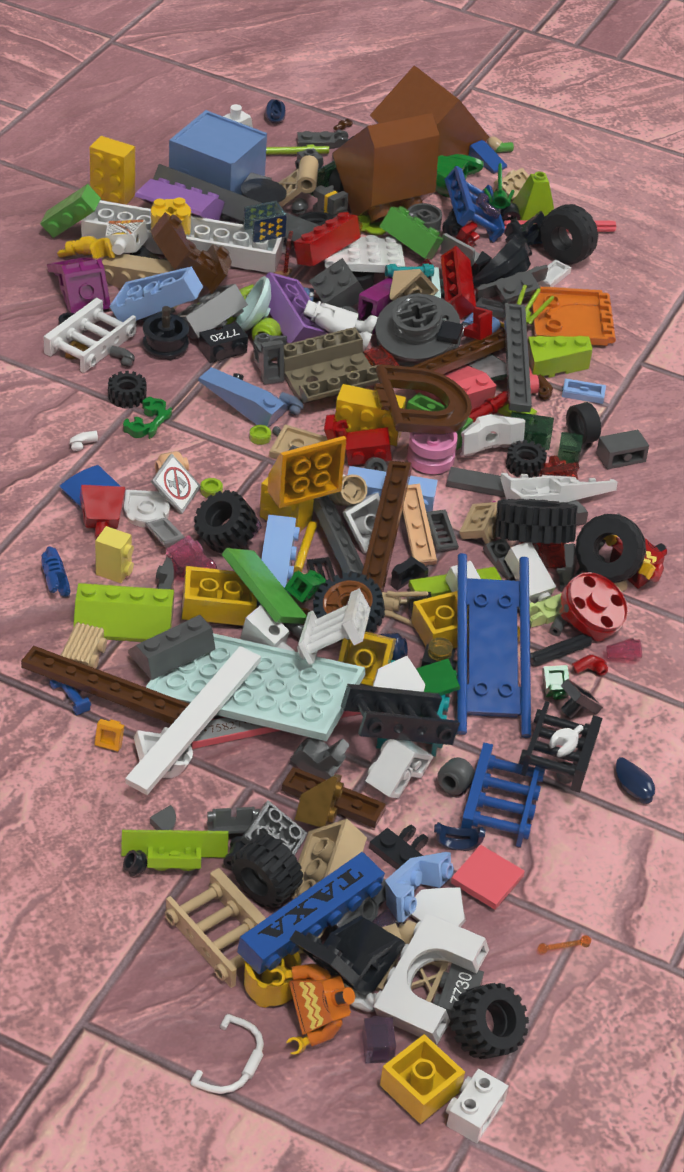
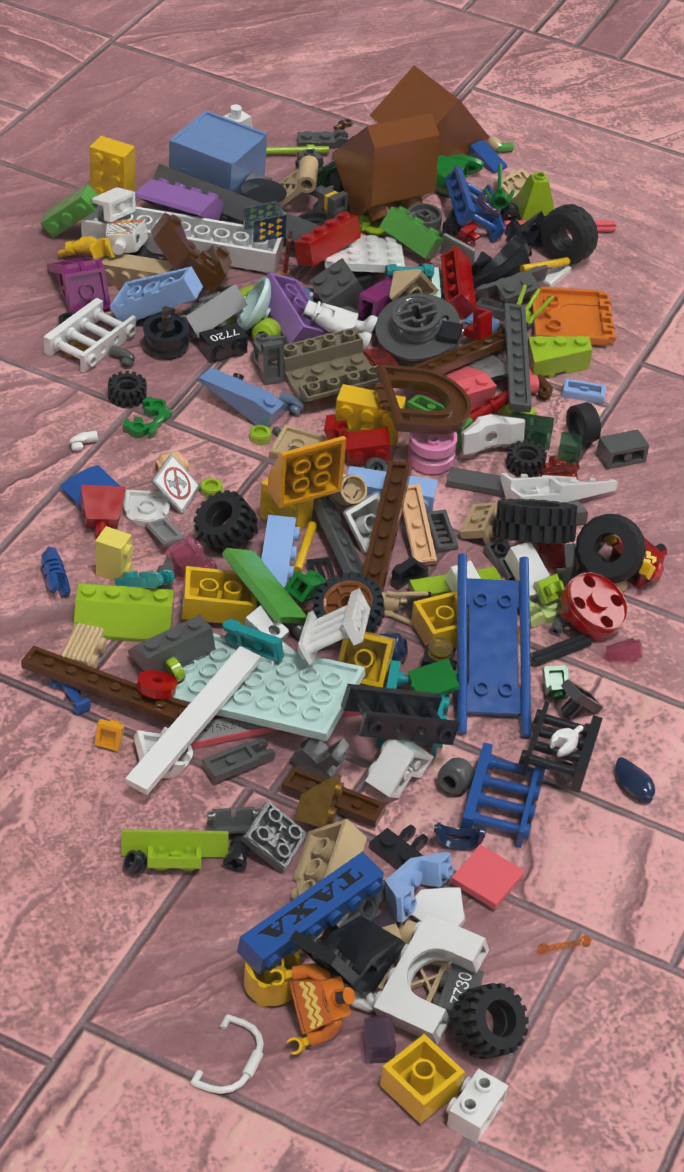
(116, 203): none -> white panel
(145, 578): none -> teal hinge
(156, 684): none -> red piece
(164, 819): dark grey tile -> none
(172, 206): yellow brick -> none
(175, 668): none -> lime tile
(236, 906): tan fence -> none
(238, 759): none -> dark grey hinge
(253, 640): none -> teal hinge
(267, 870): black tyre -> none
(275, 111): dark blue arm -> none
(299, 206): dark grey hinge -> none
(399, 675): white slope -> none
(549, 588): none -> lime tile
(550, 263): none -> yellow bar
(591, 662): red arm -> none

